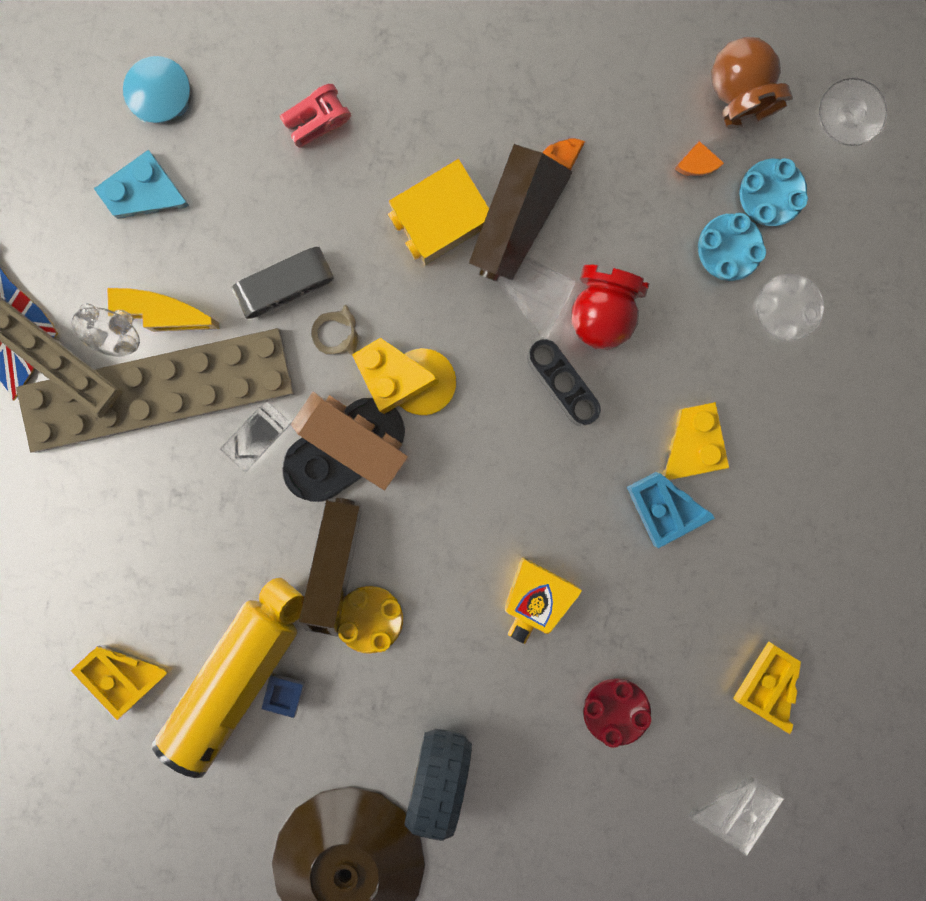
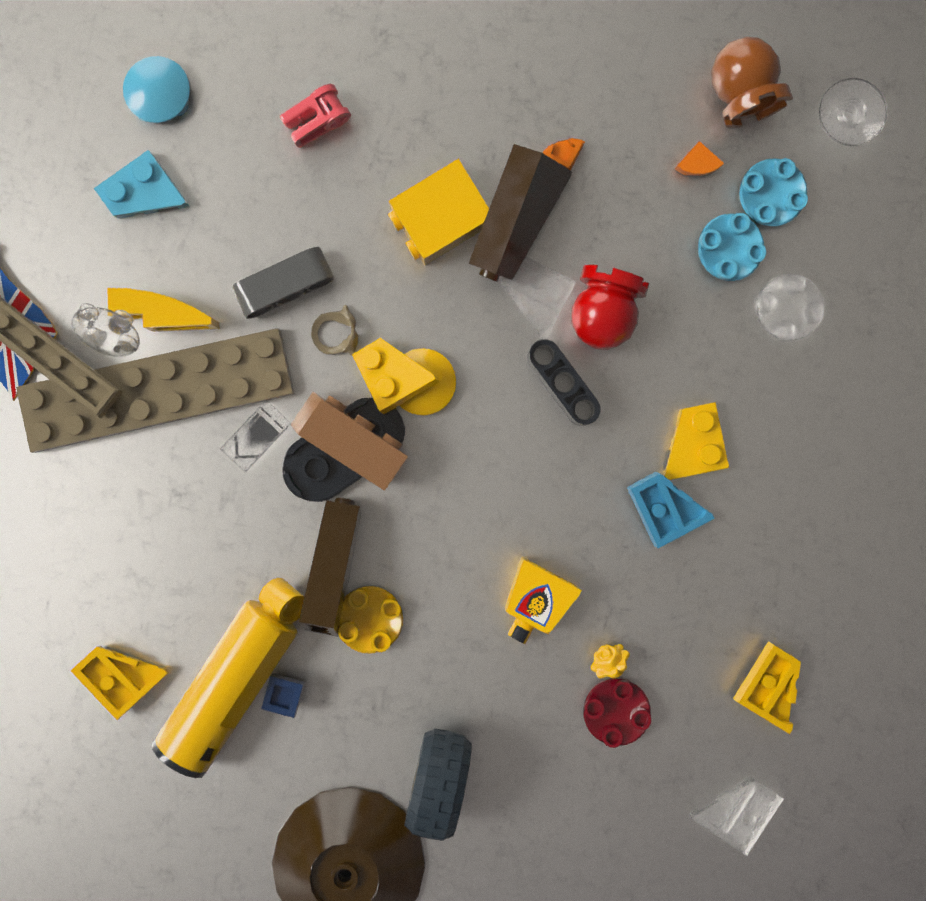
(610, 661): none -> yellow plant

